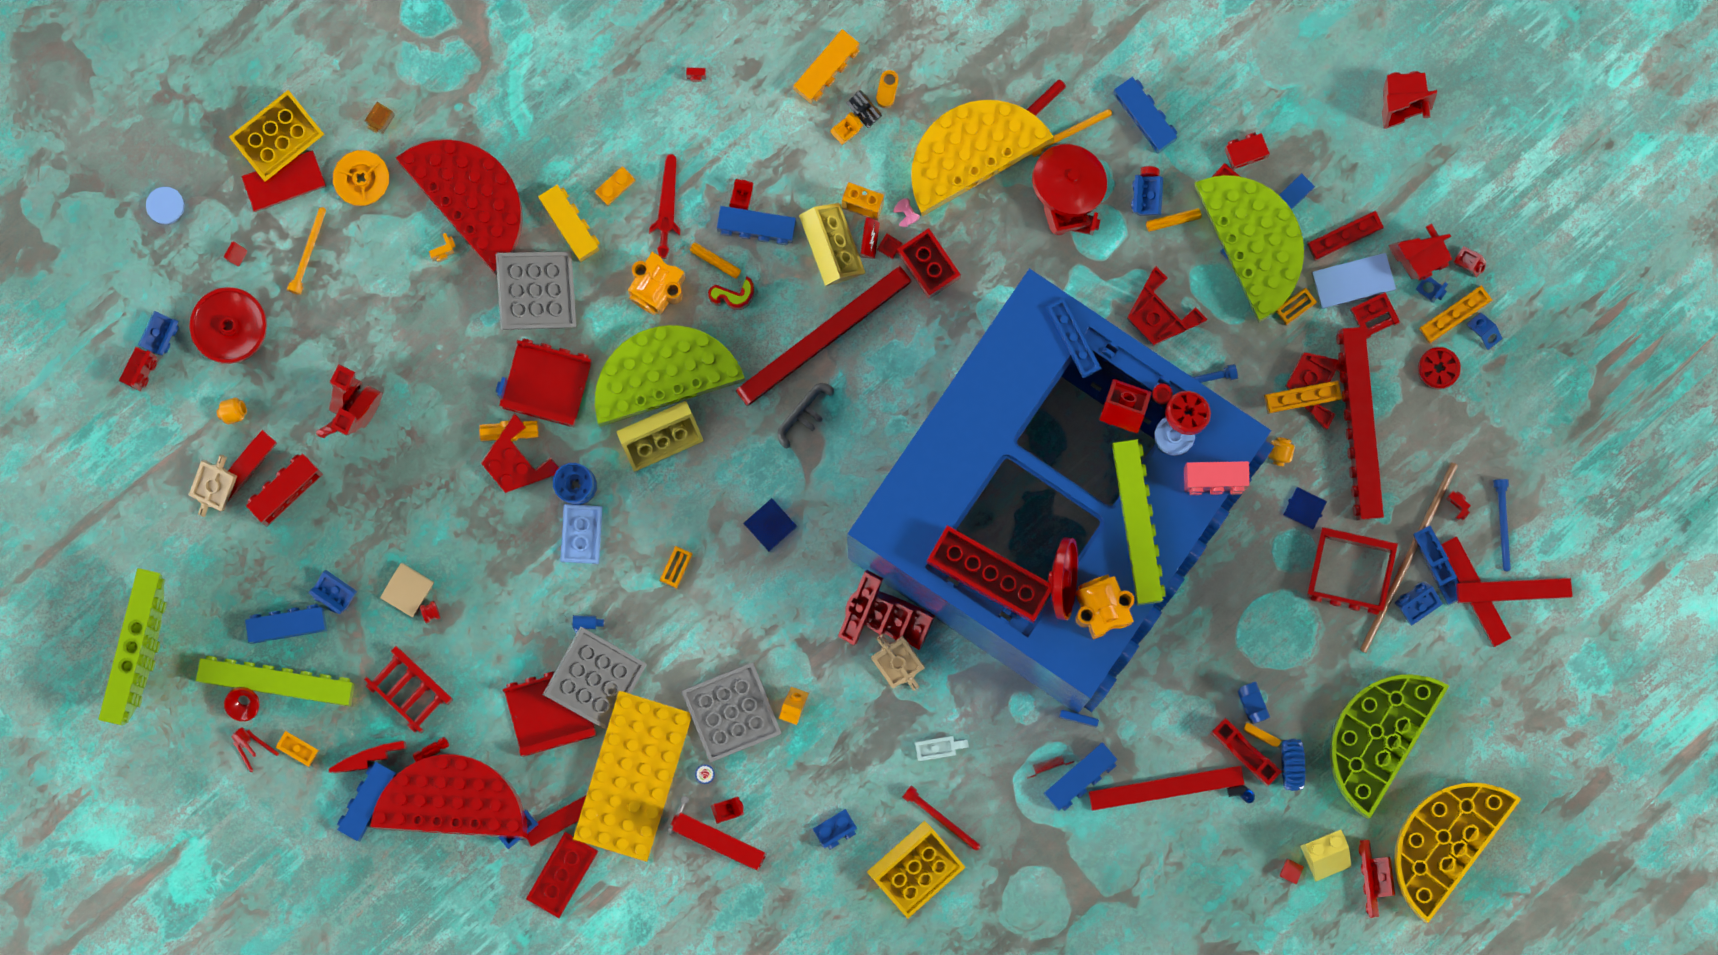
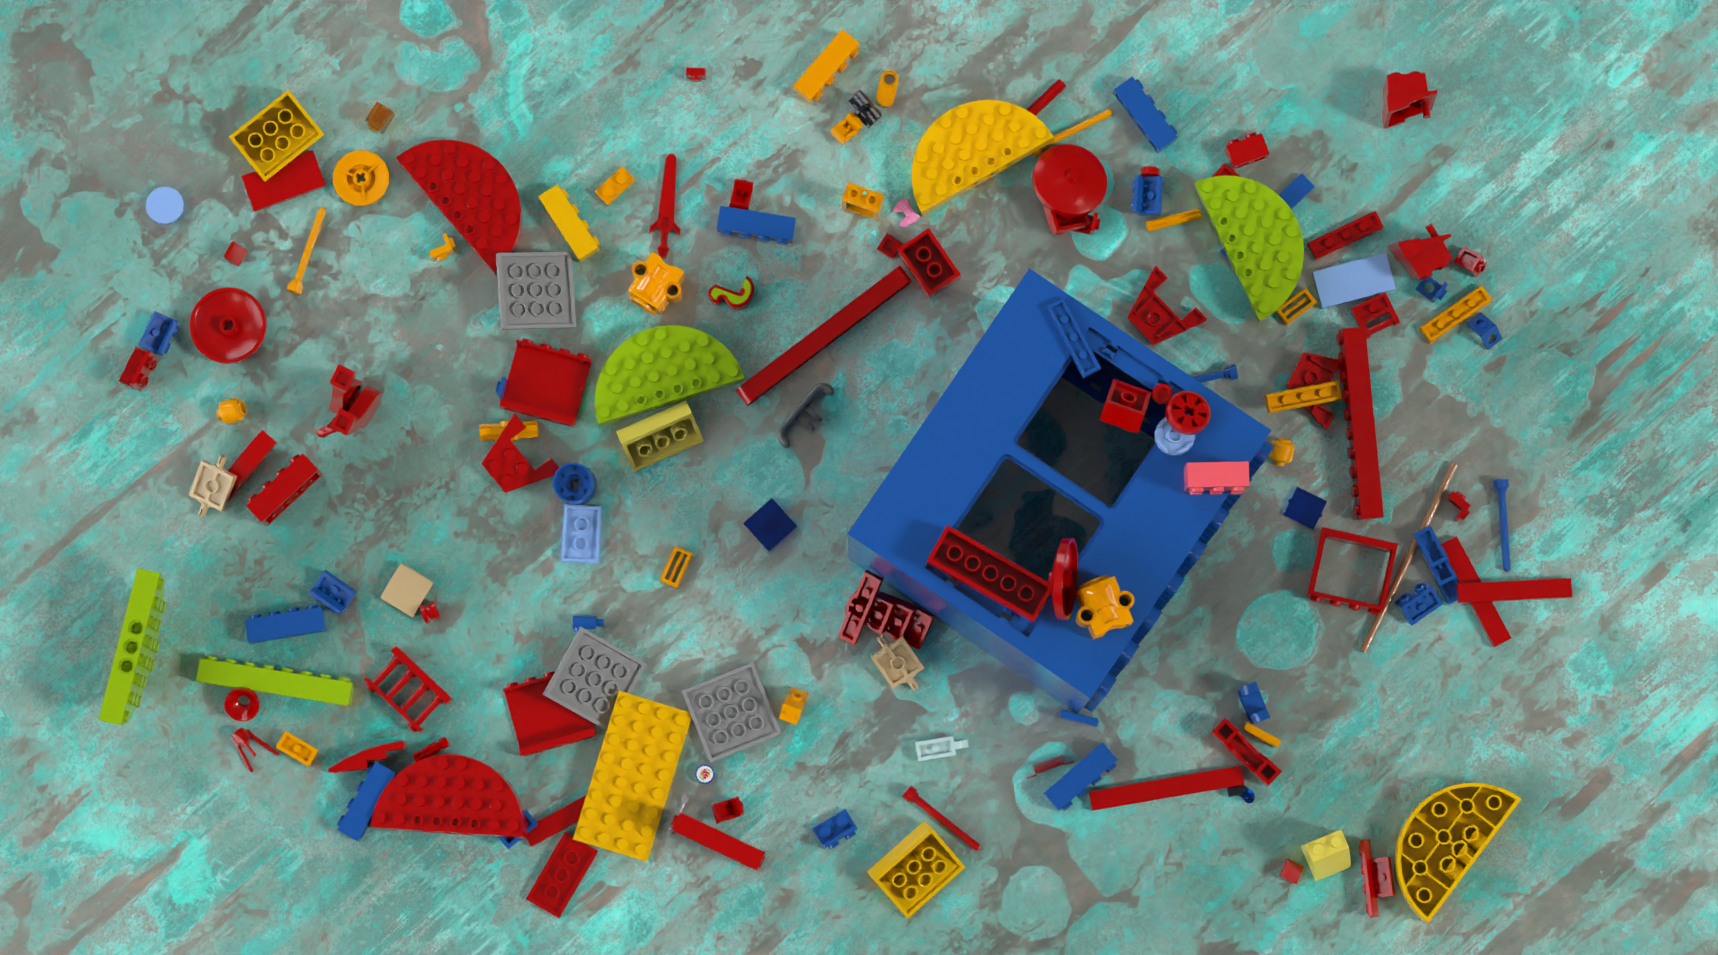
(715, 260): light orange axle -> none
(832, 243): light yellow slope -> none
(870, 238): red slope -> none
(1137, 522): lime brick -> none
(1293, 764): blue gear -> none
(1378, 734): lime brick -> none
(1449, 362): red wheel -> none

